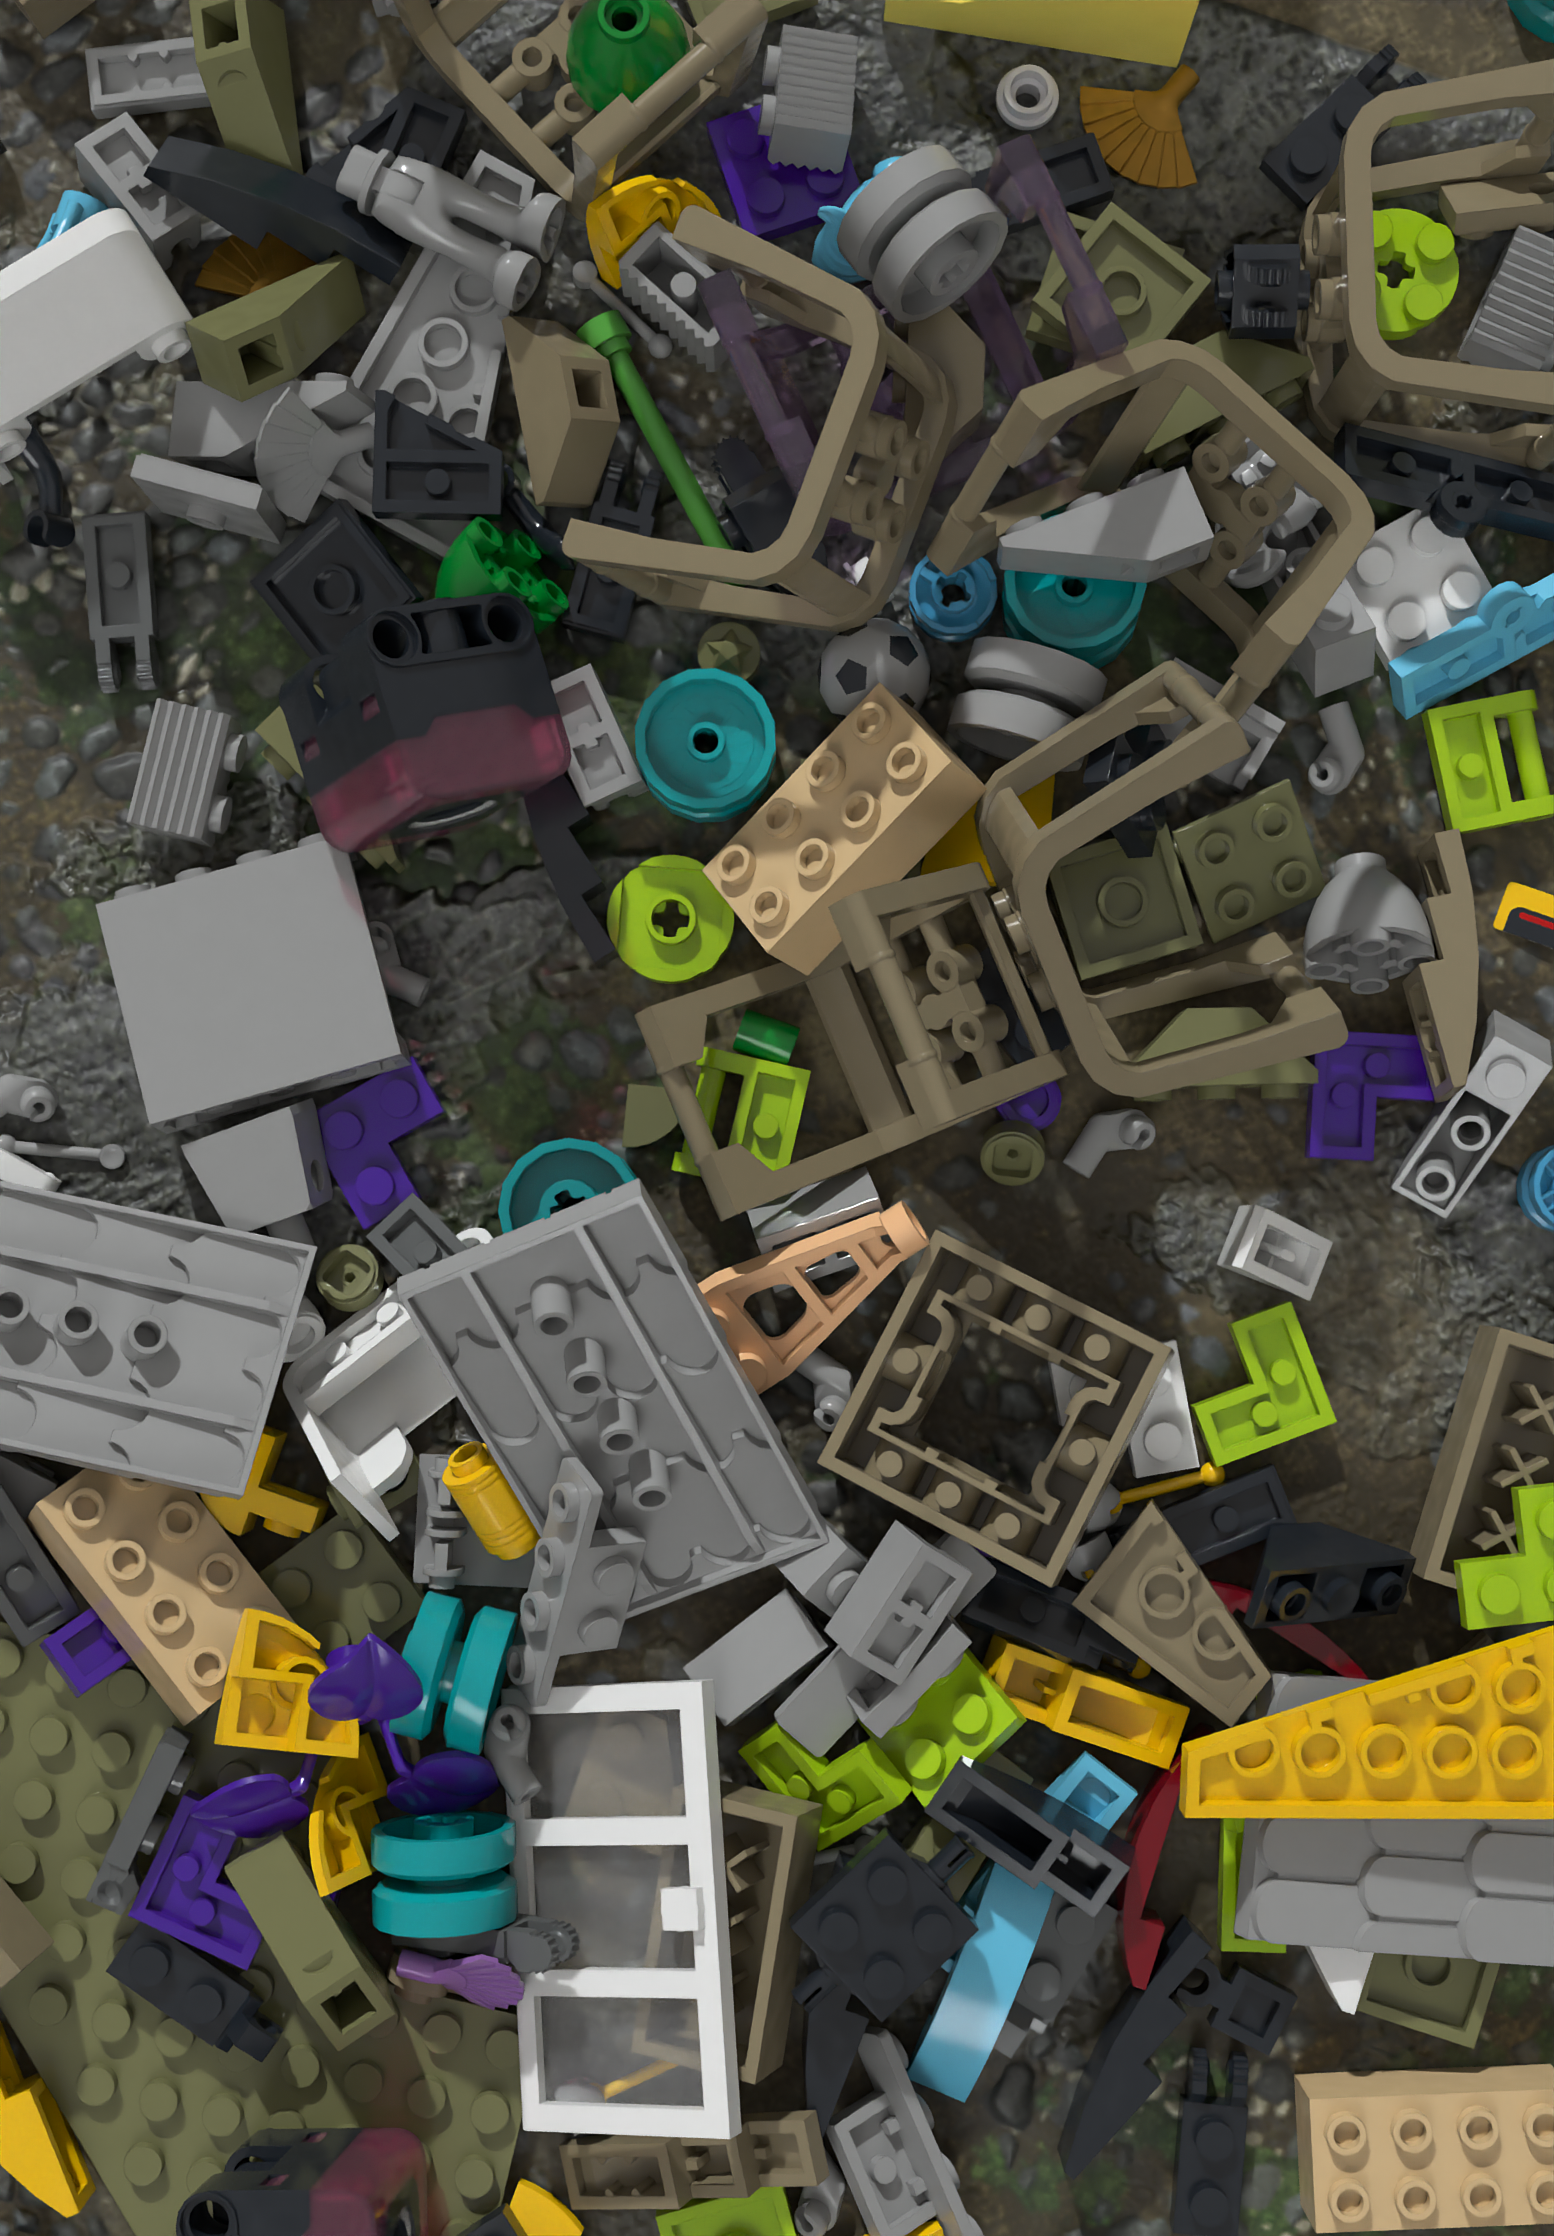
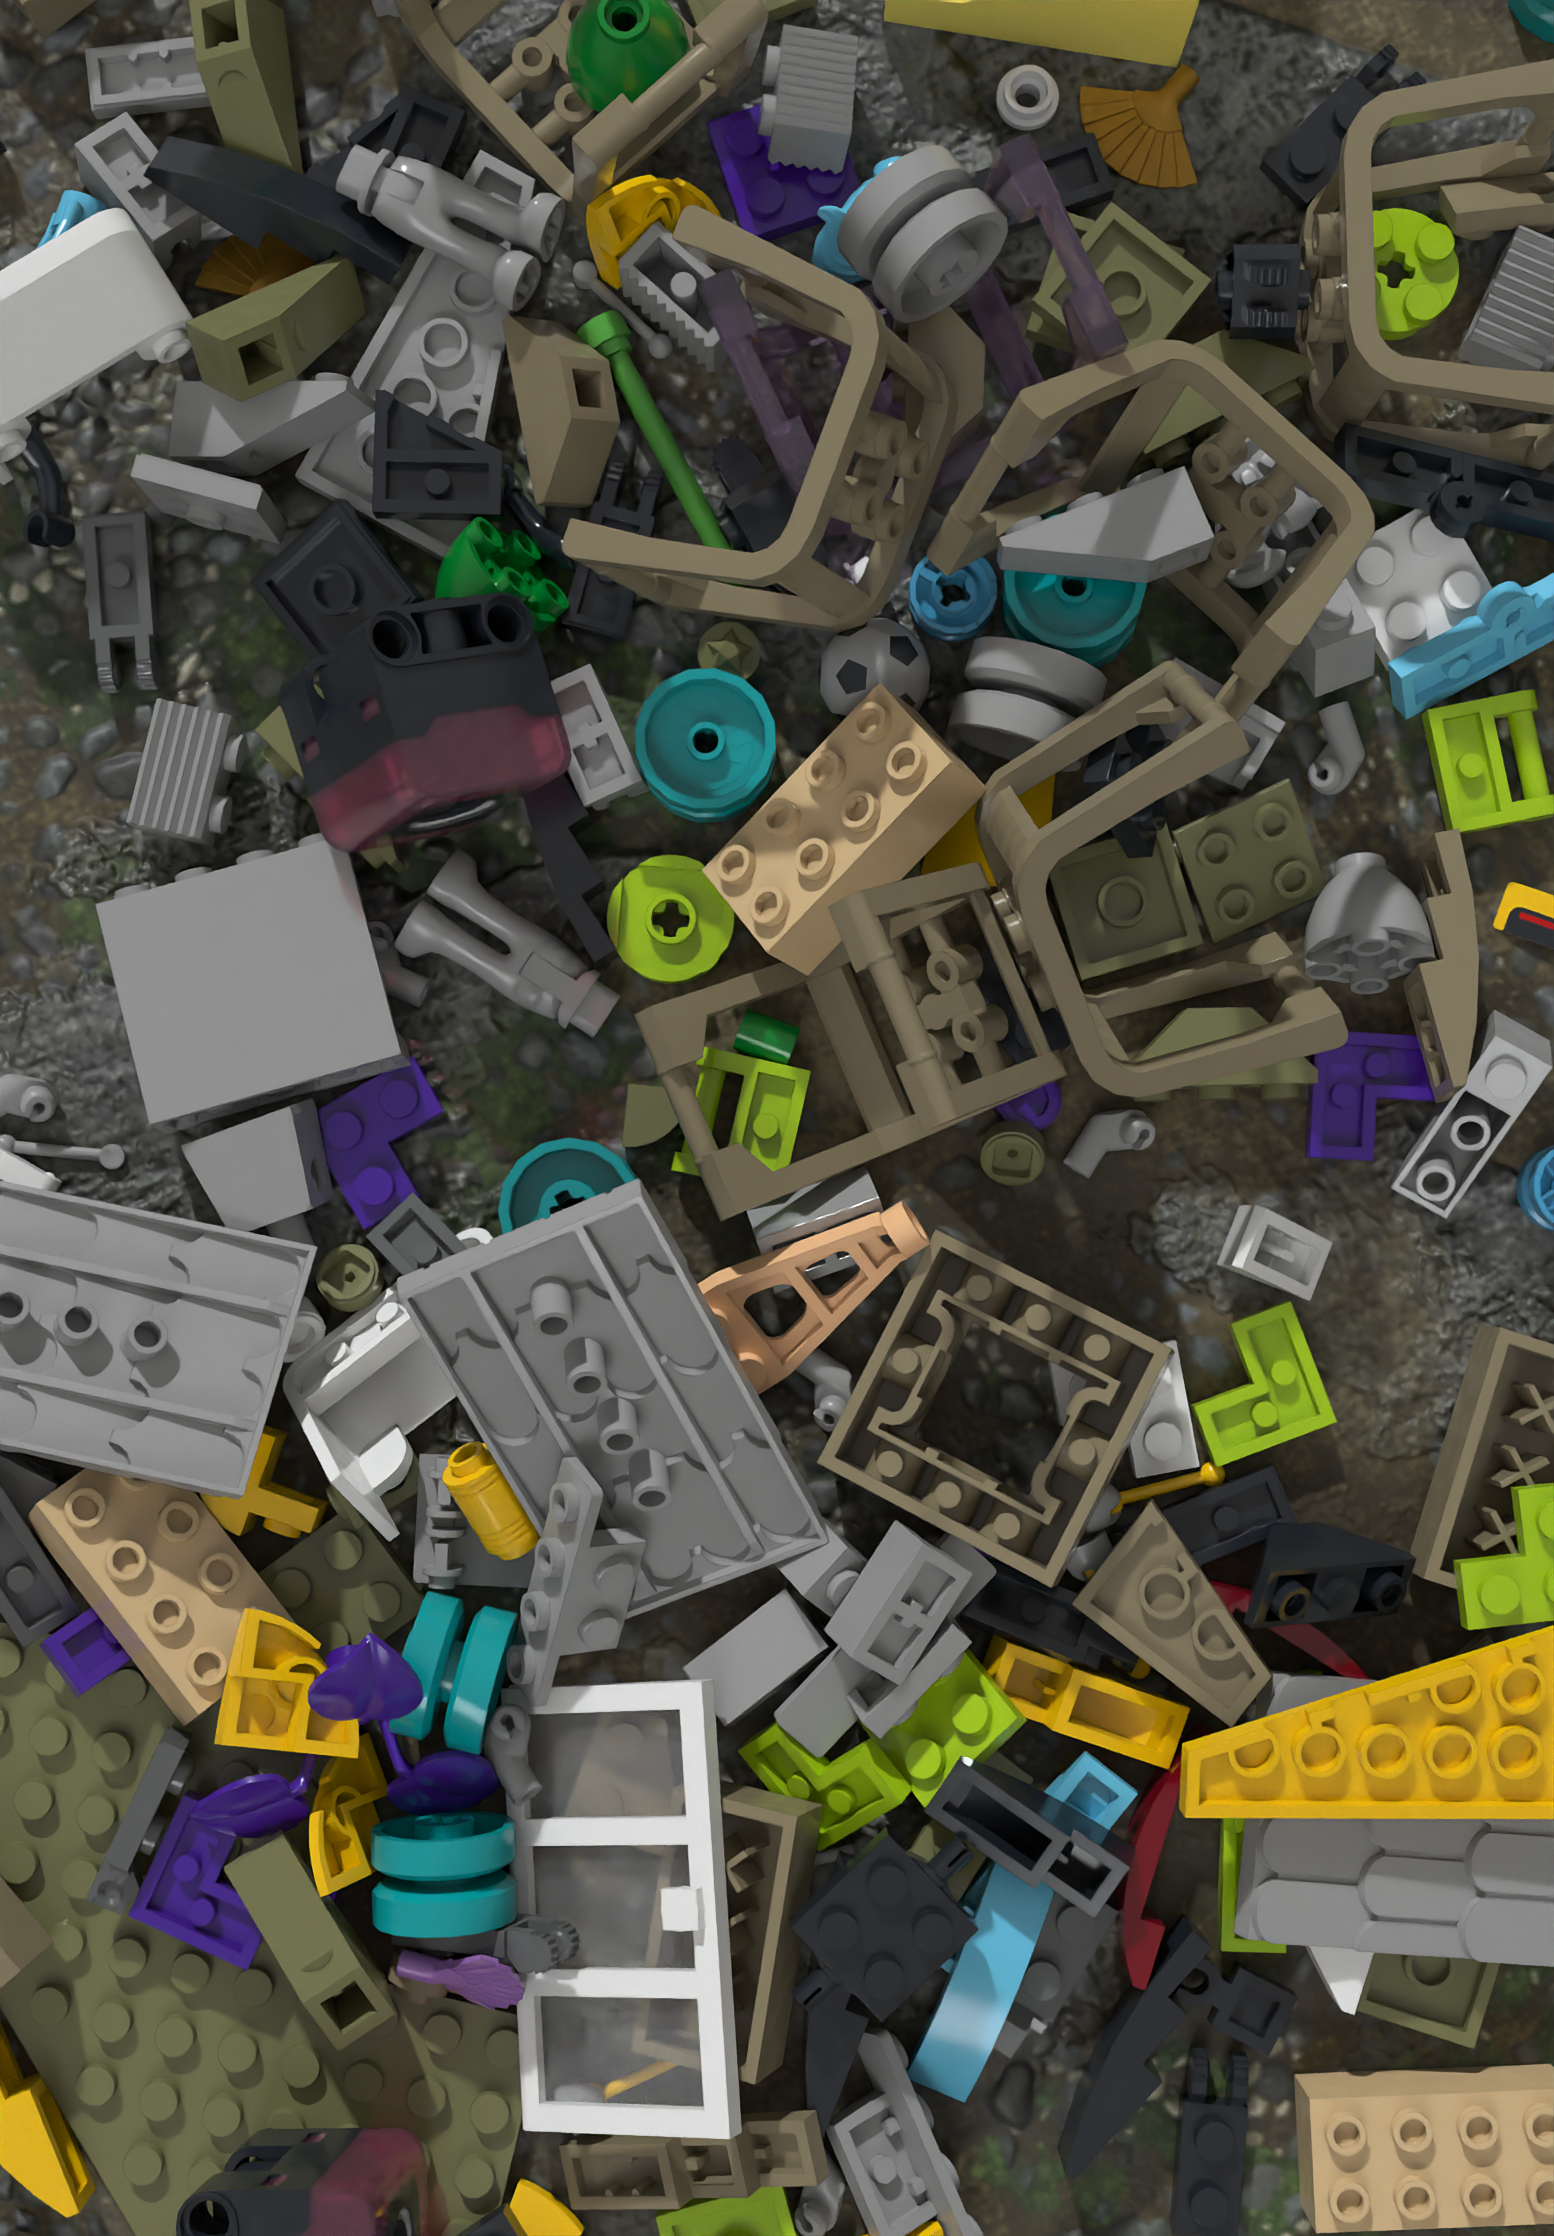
(195, 1991): black hinge -> none
(300, 453): light grey hand -> none
(536, 973): none -> light grey piece

